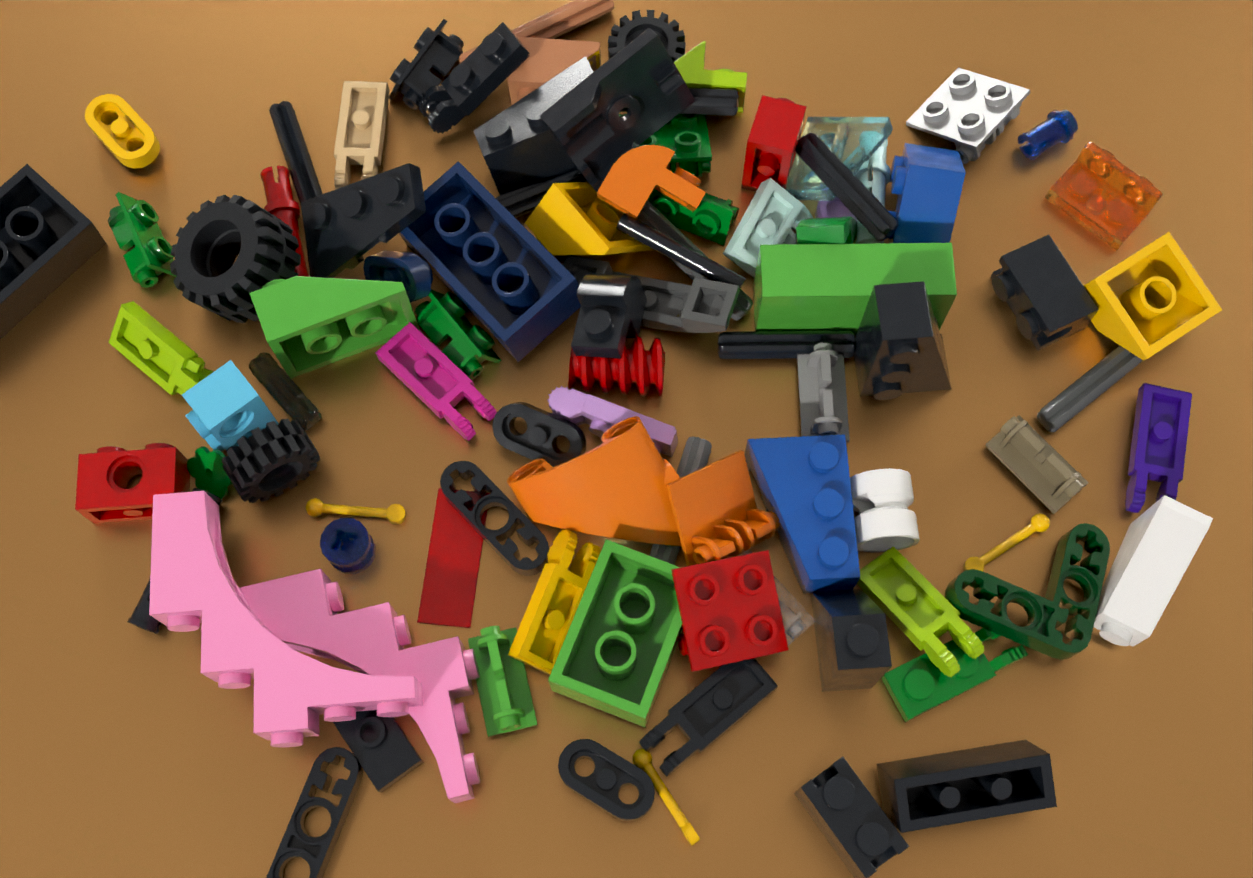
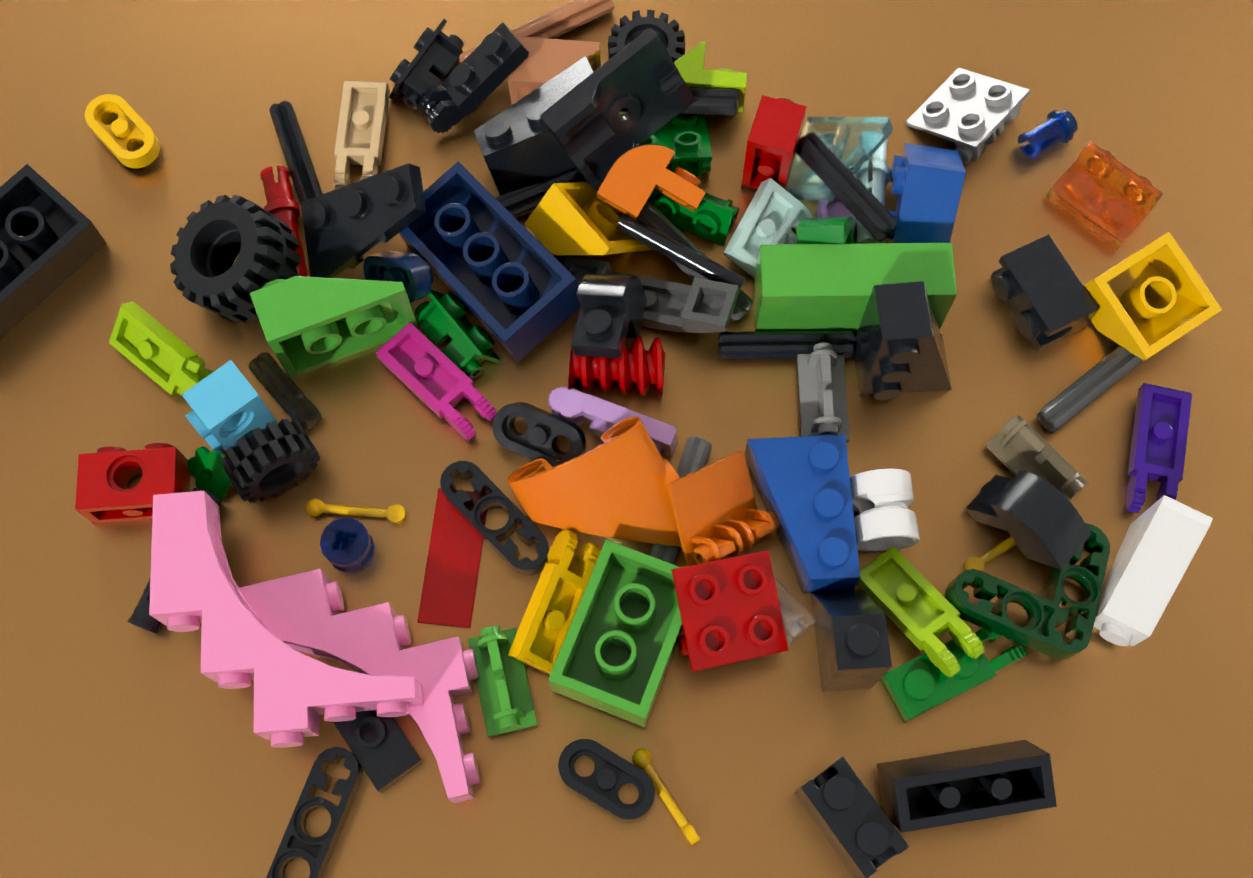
(137, 225): green hinge -> none
(711, 709): black hinge -> none
(1034, 515): none -> black brick

